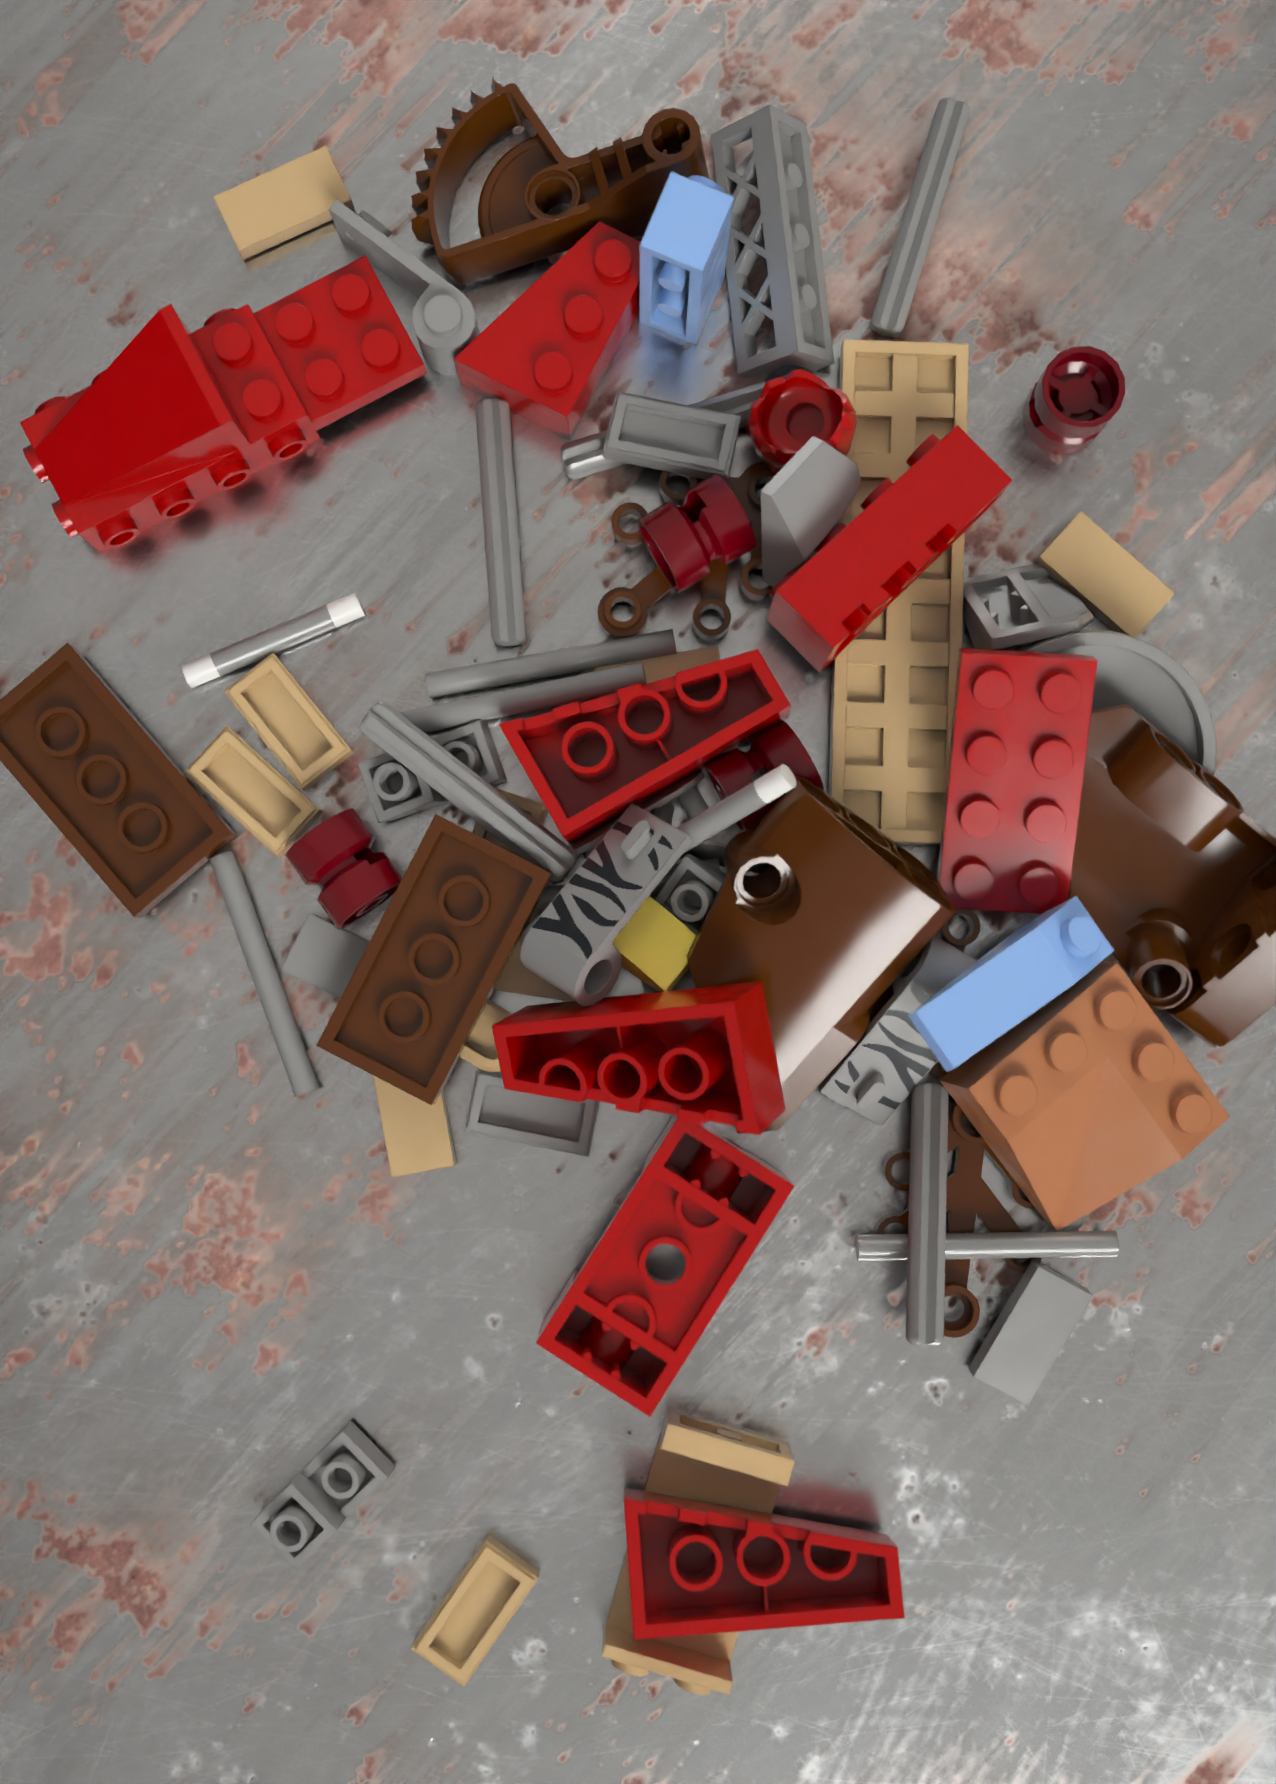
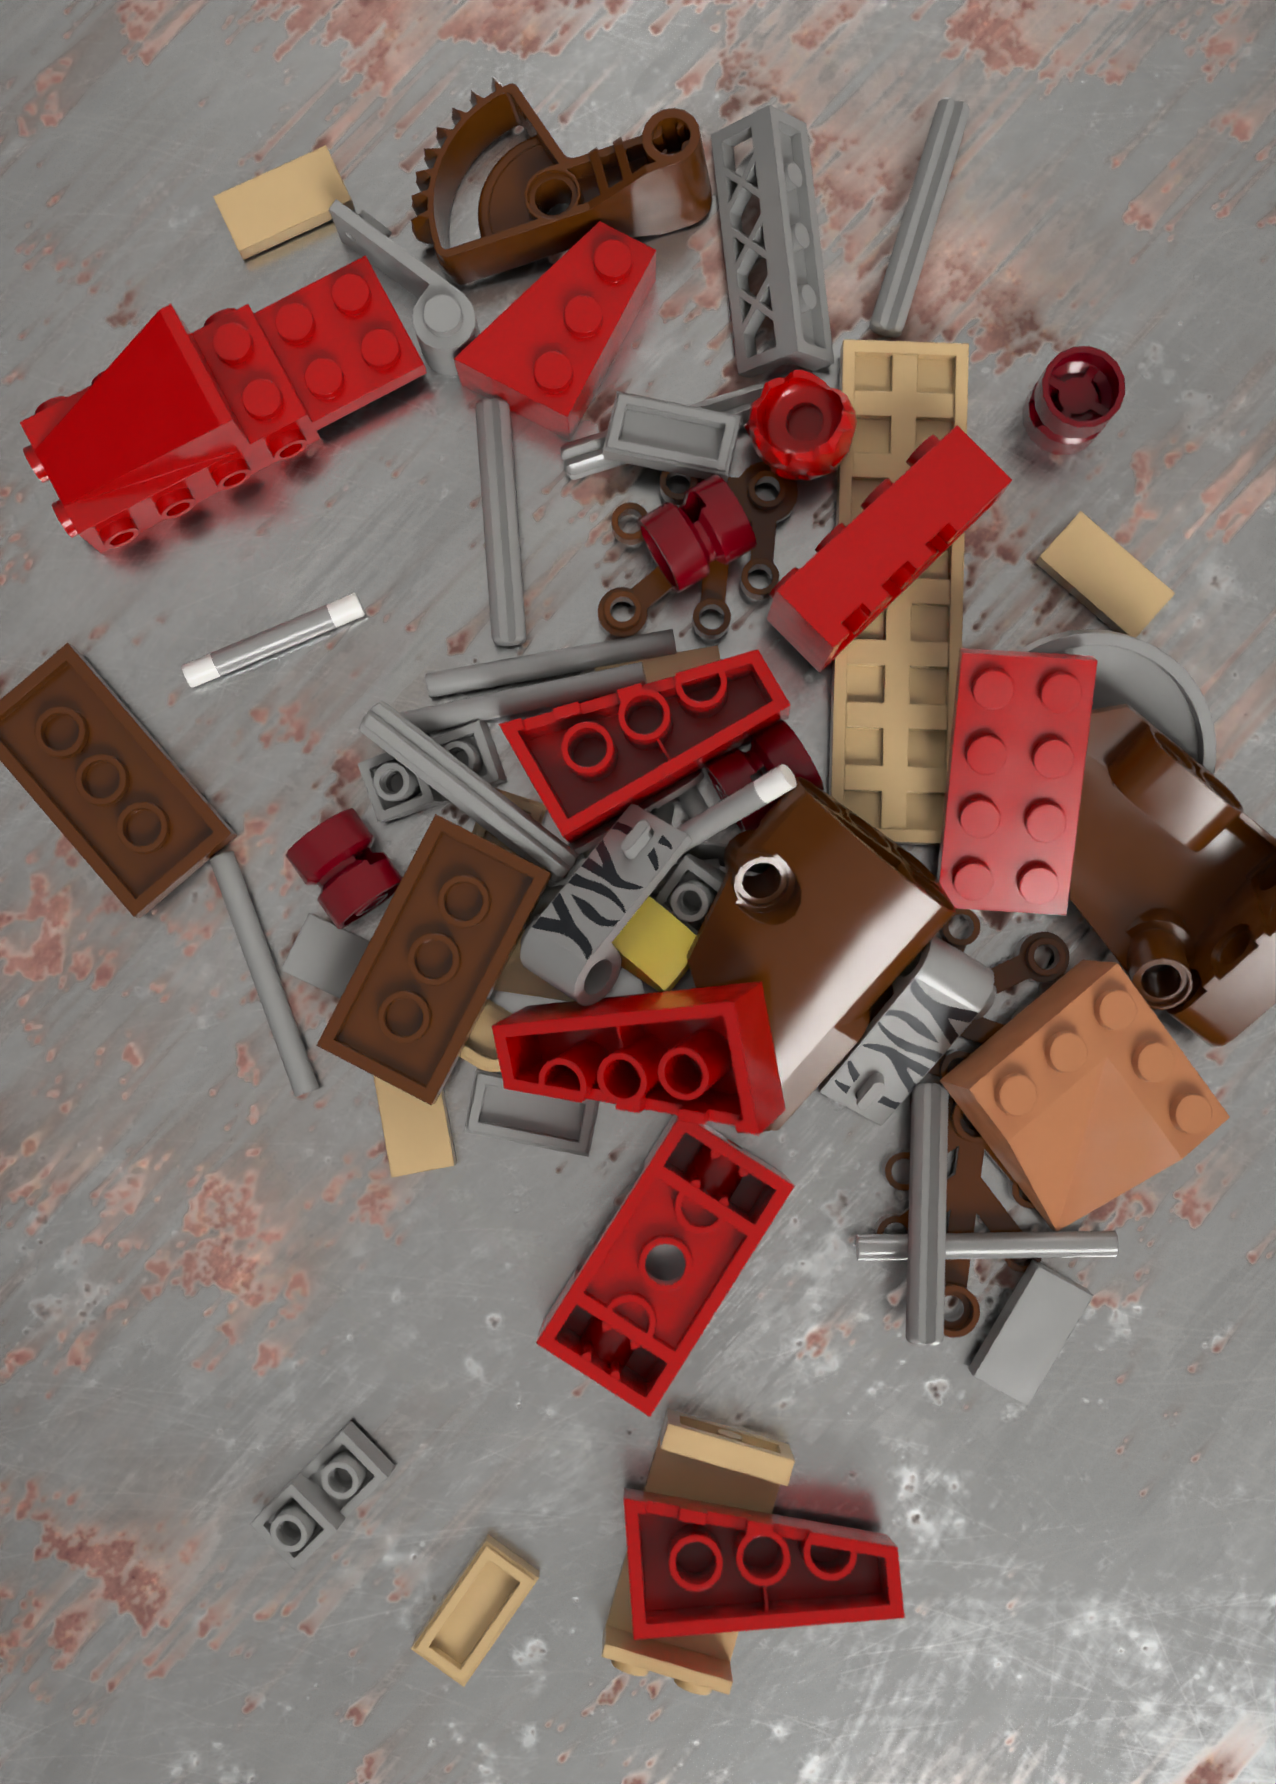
(253, 791): tan tile -> none
(289, 722): tan tile -> none
(684, 256): light blue brick -> none
(804, 506): light grey slope -> none
(1011, 982): light blue slope -> none
(1019, 608): light grey slope -> none

